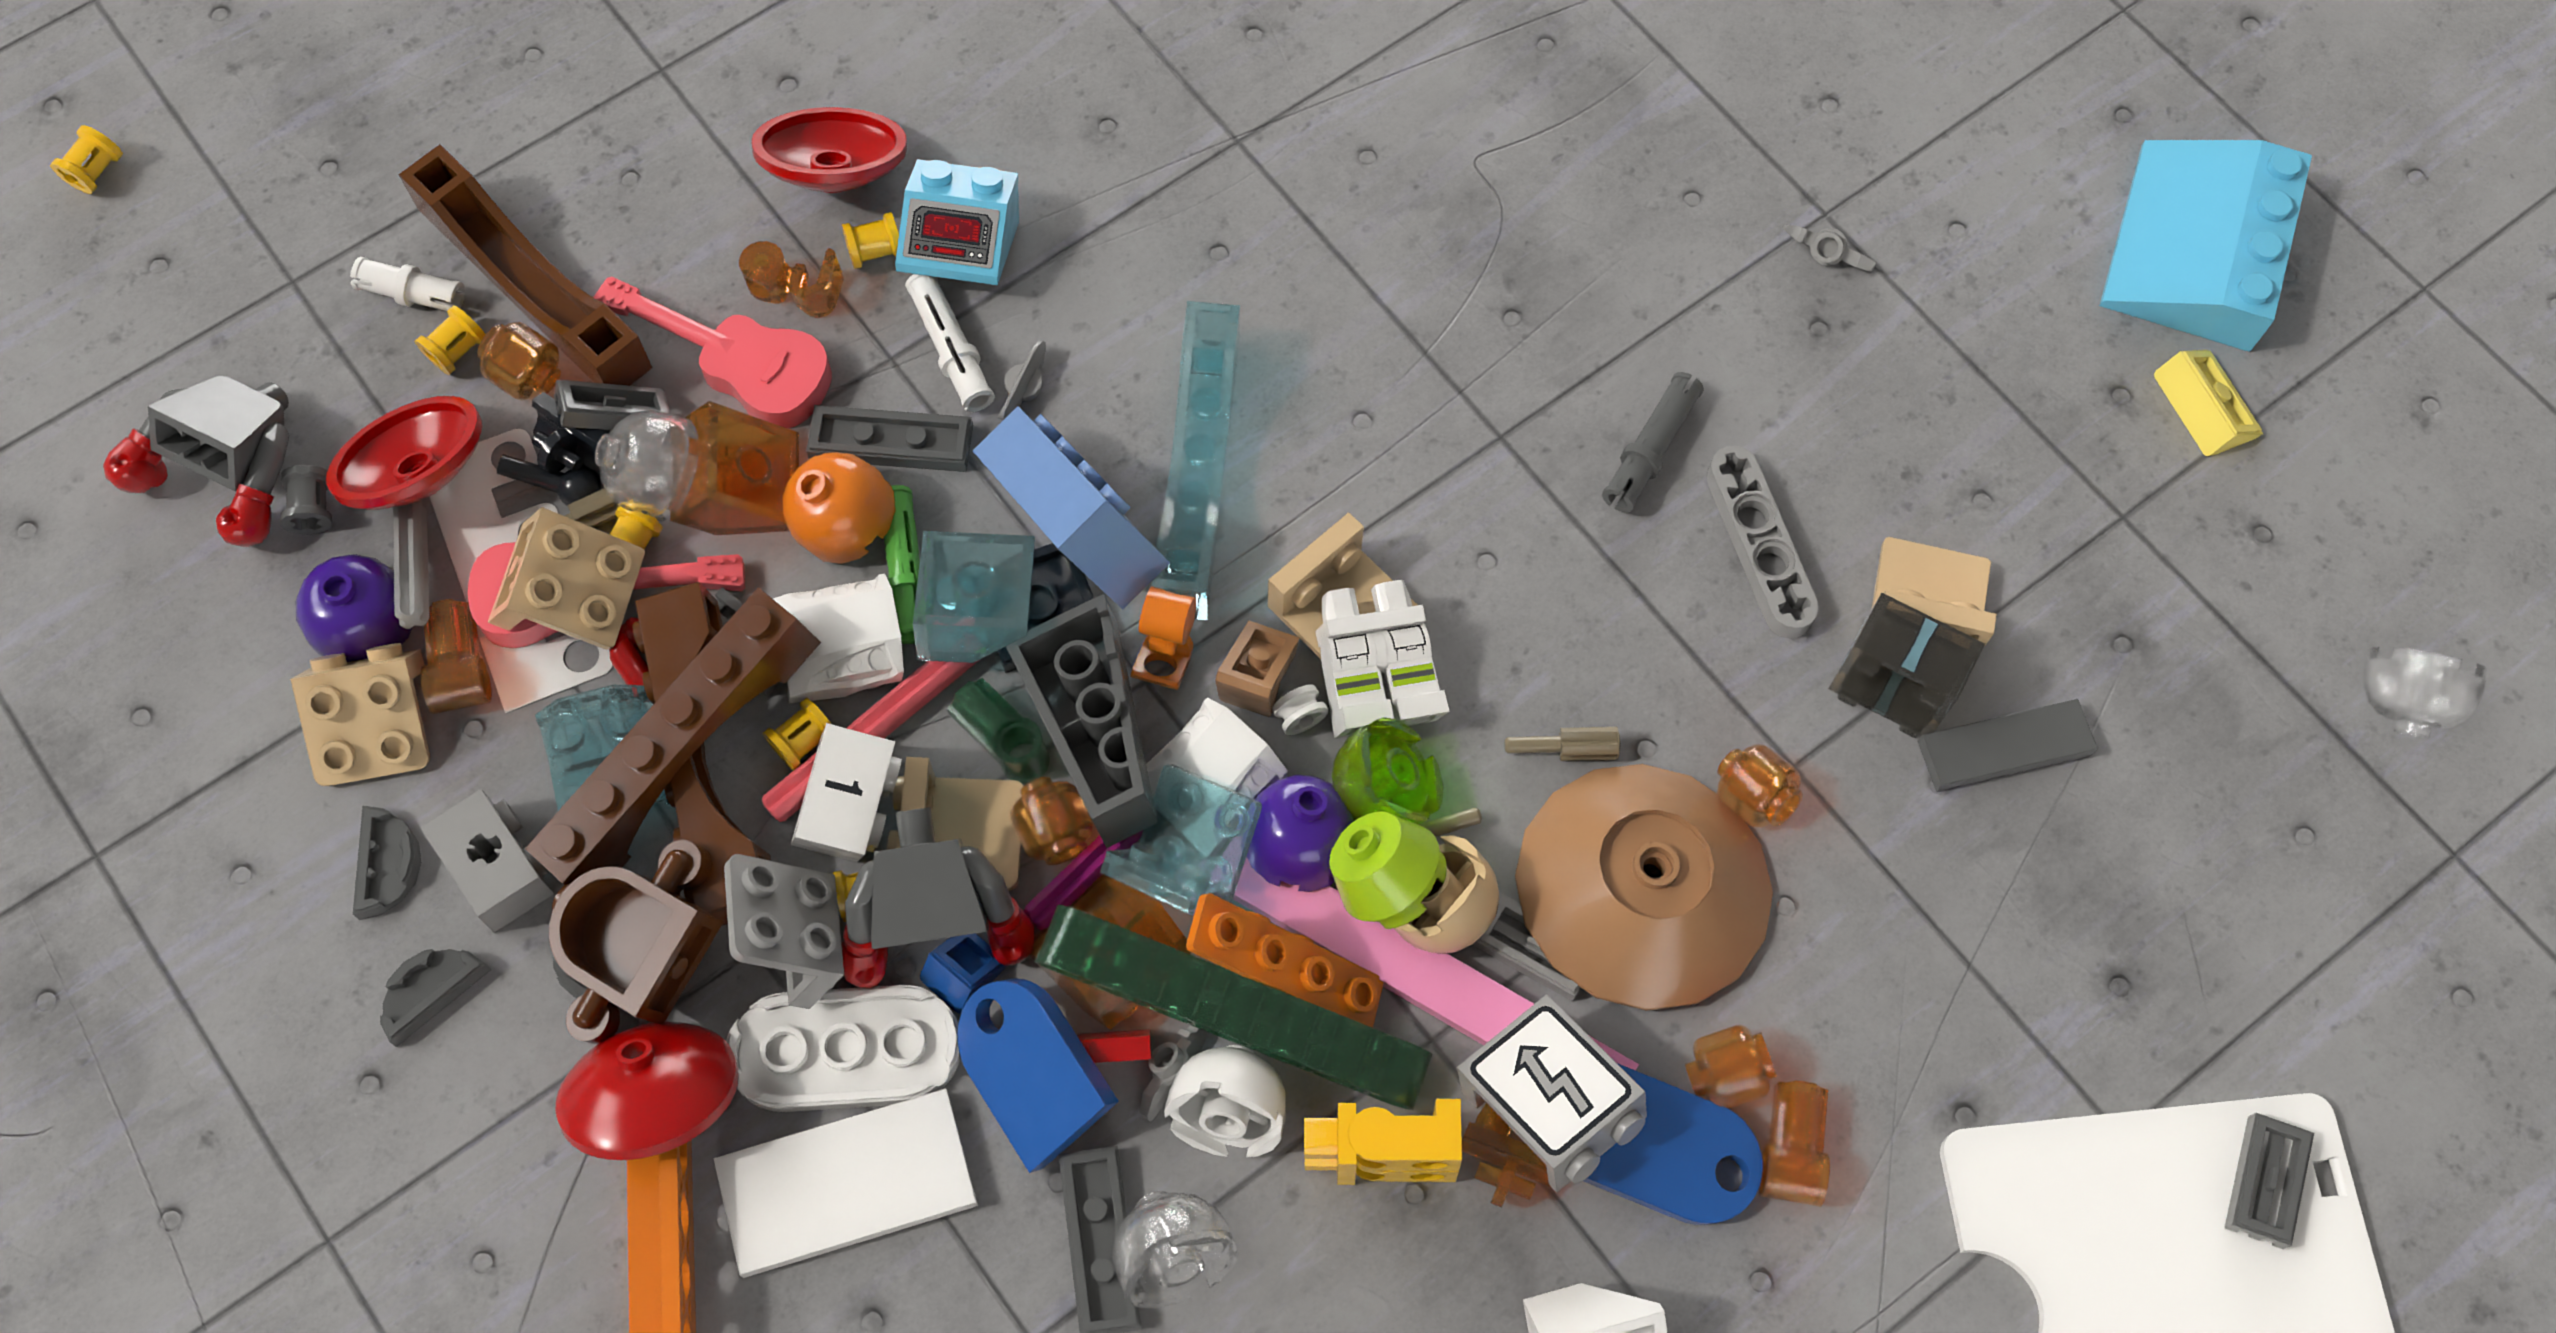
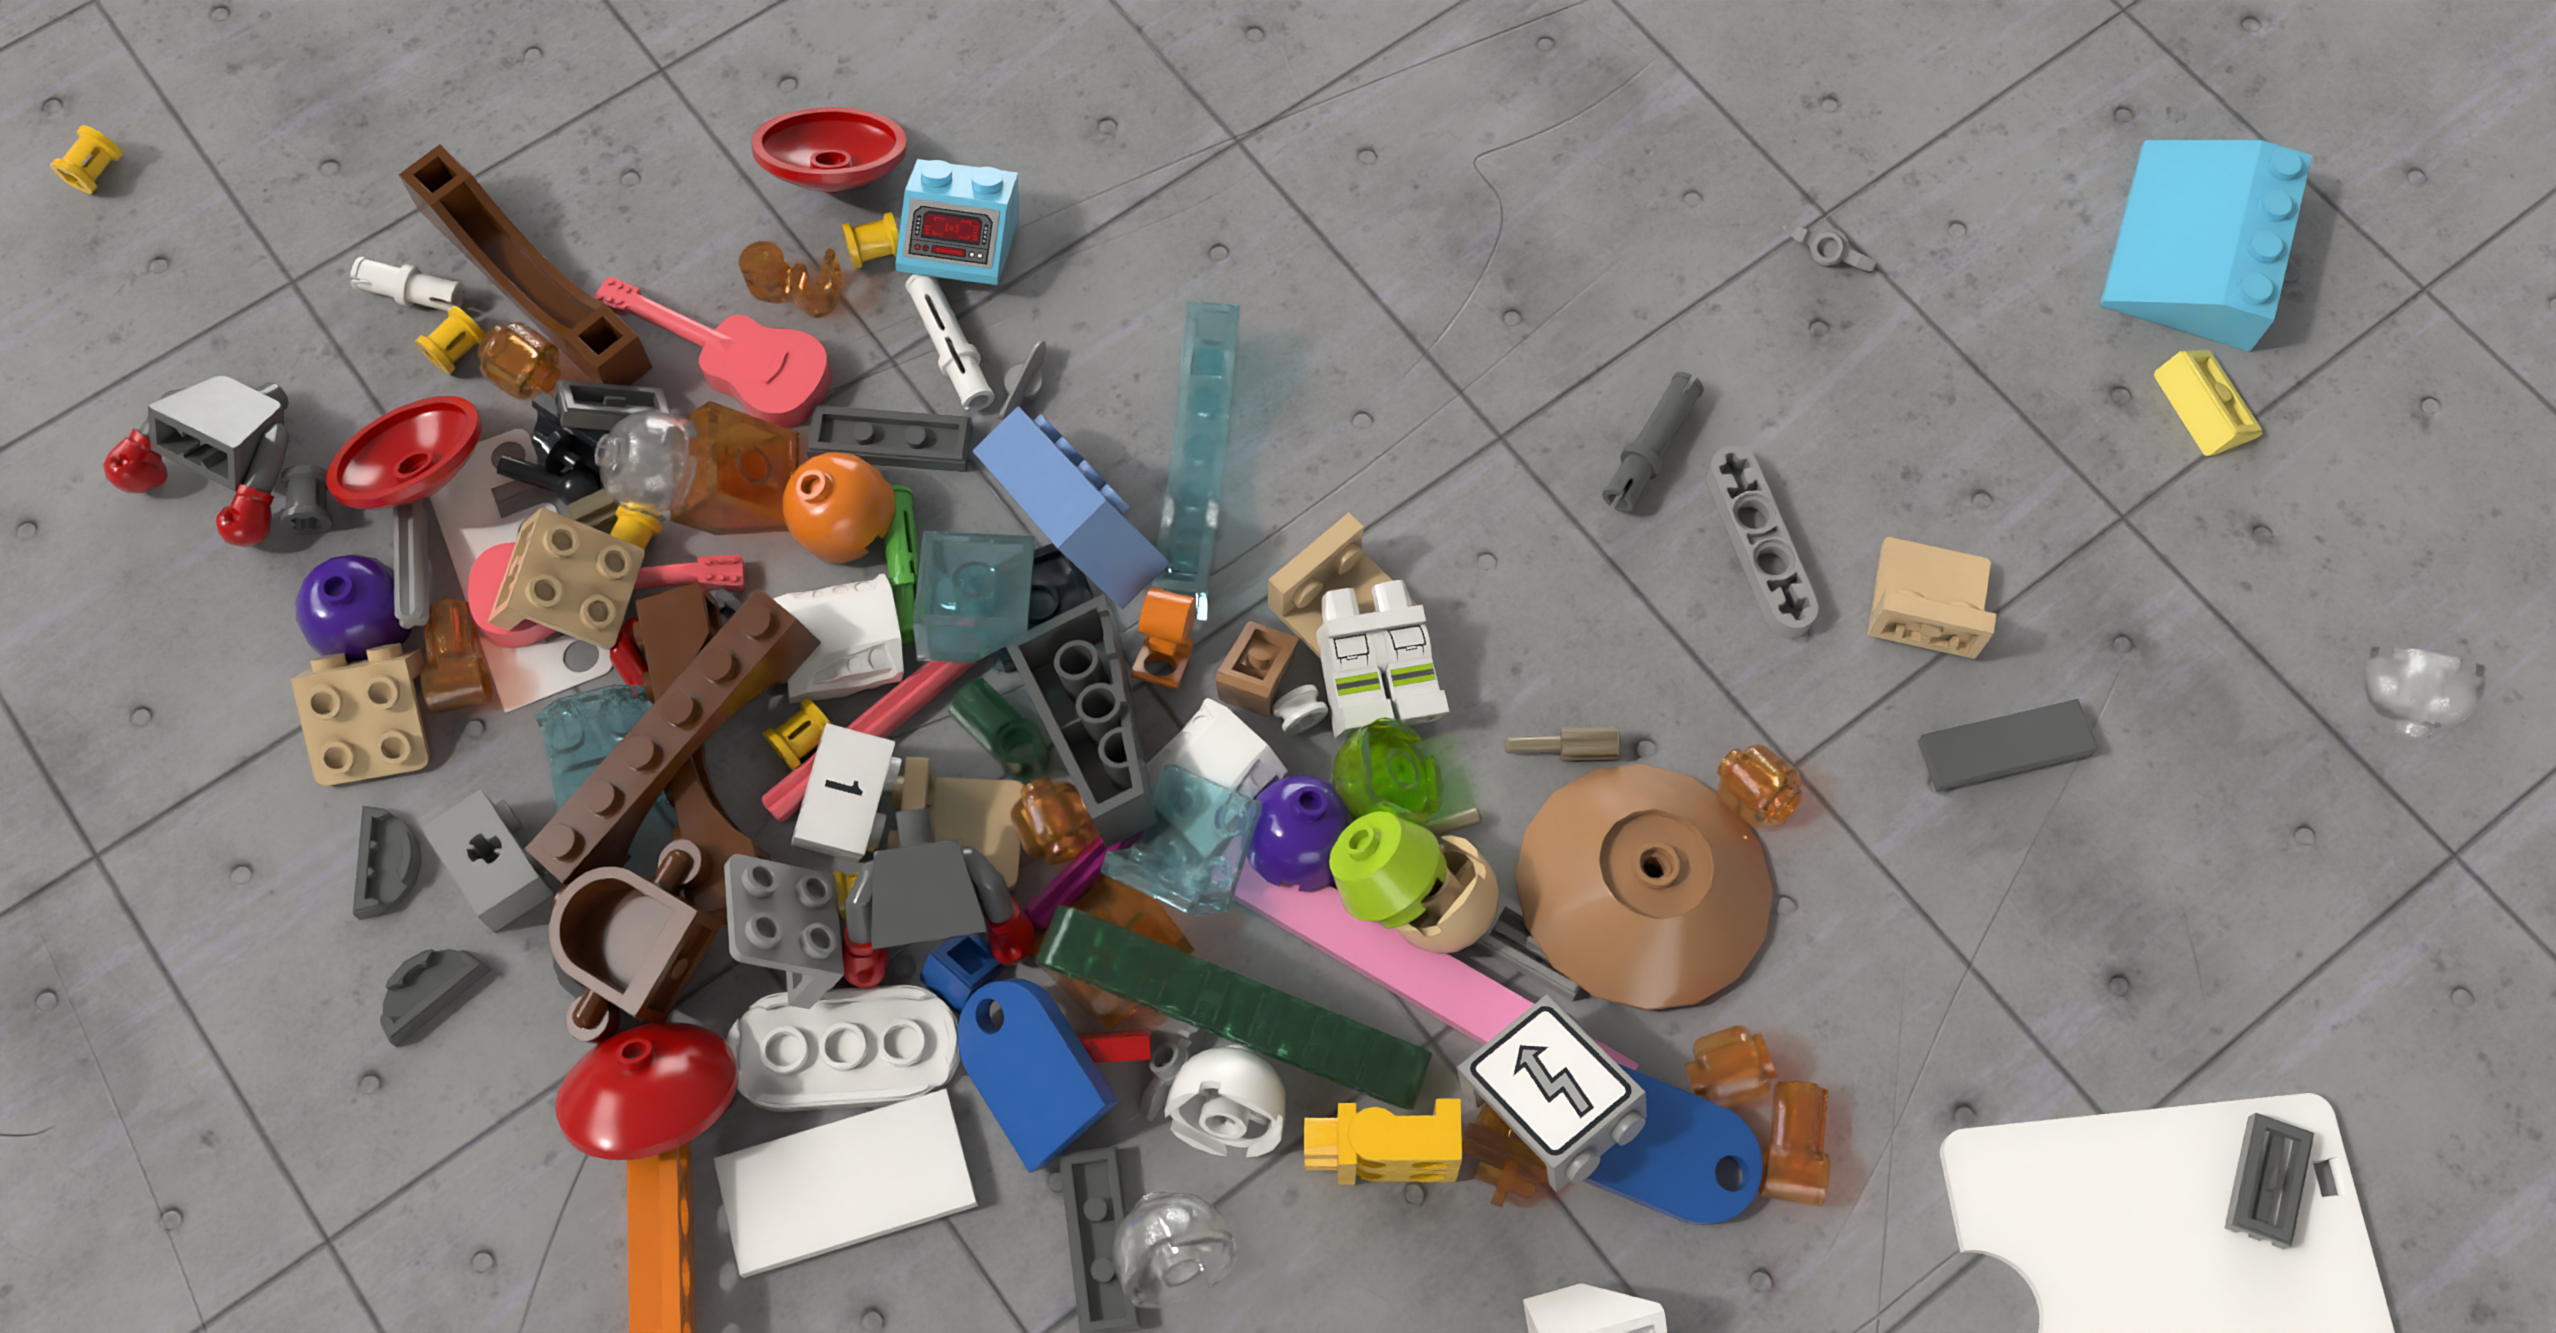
(1282, 959): orange bracket -> none
(1906, 666): clear smoke container -> none

